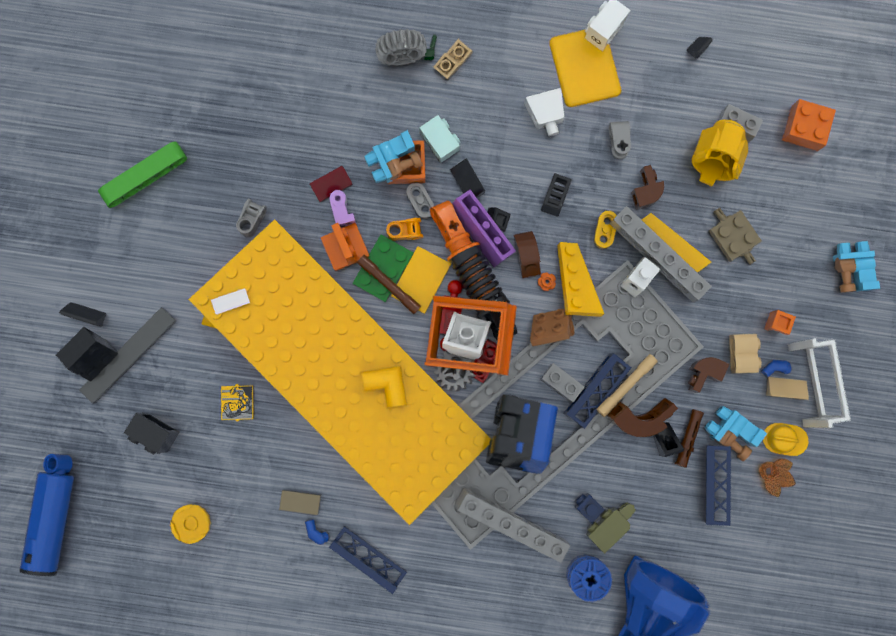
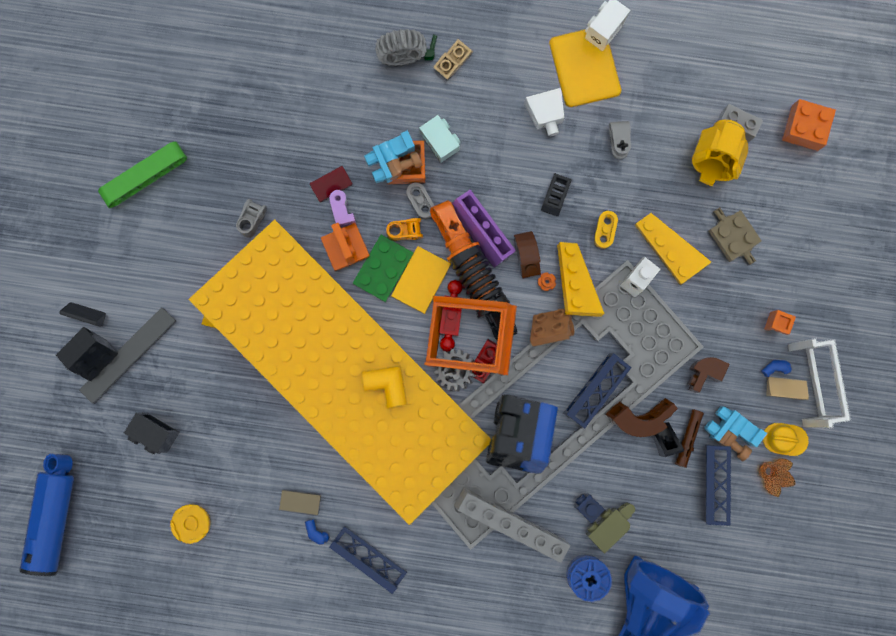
(230, 301): white sticker -> none
(237, 402): piece -> none
(373, 270): reddish brown piece -> none
(466, 336): white slope -> none
(467, 178): black slope -> none
(499, 217): black slope -> none
(562, 383): light grey brick -> none
(642, 369): tan piece -> none
(650, 192): reddish brown brick -> none
(660, 254): light grey brick -> none
(699, 46): black slope -> none
(744, 353): tan brick -> none
(860, 264): medium azure hips -> none

